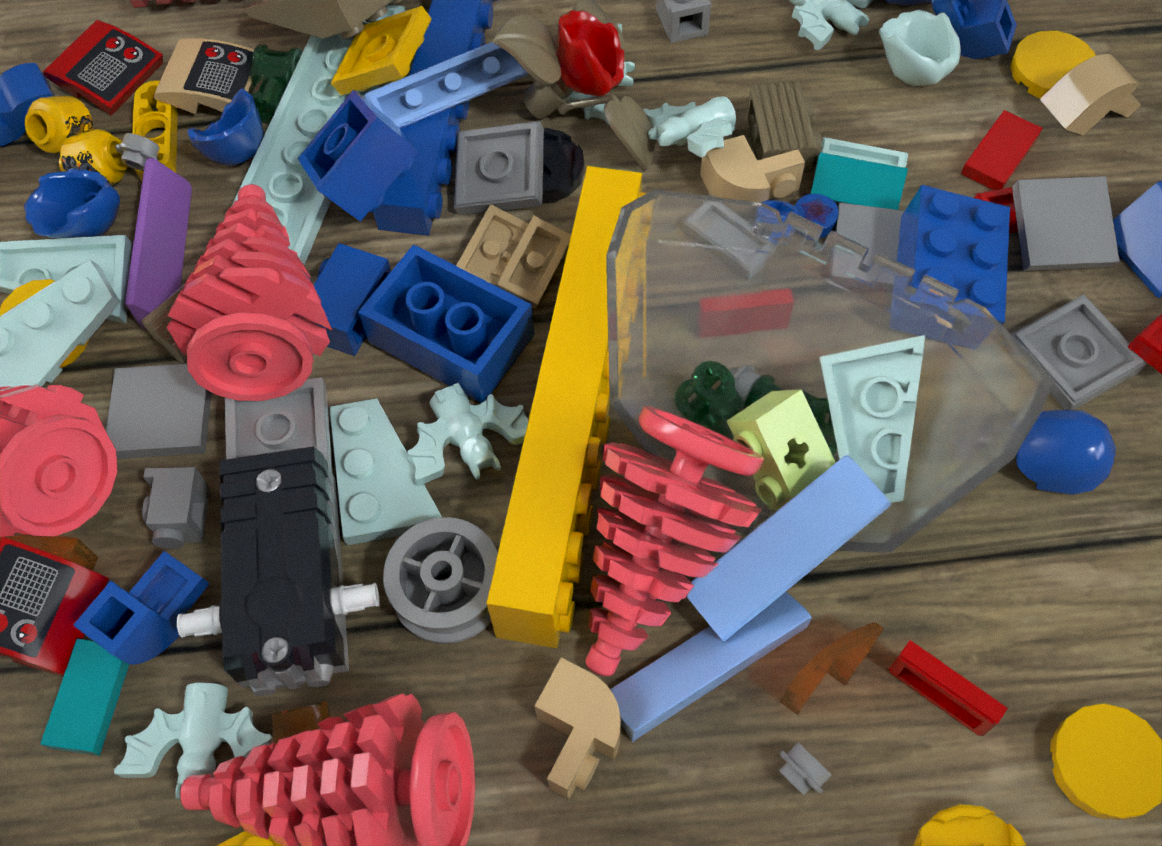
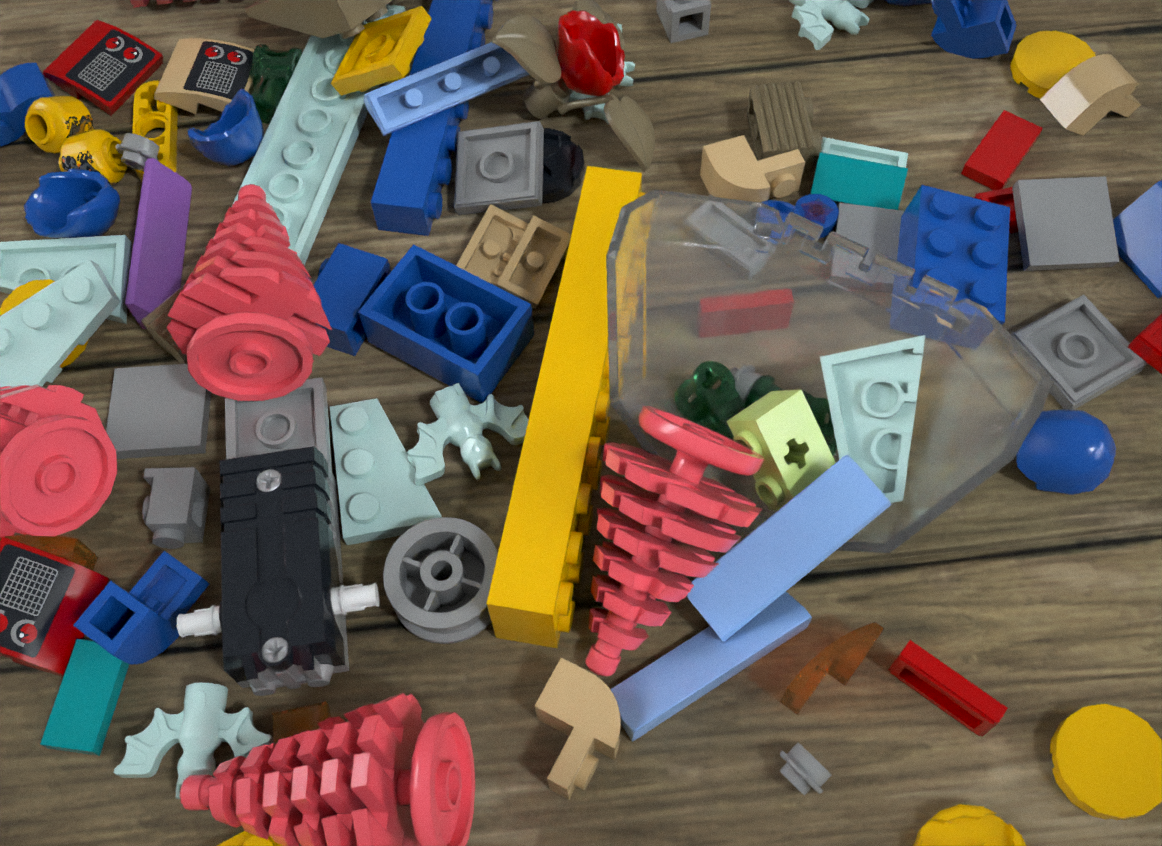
(357, 156): blue brick -> none
(698, 125): light aqua animal -> none
(920, 47): light aqua hair -> none

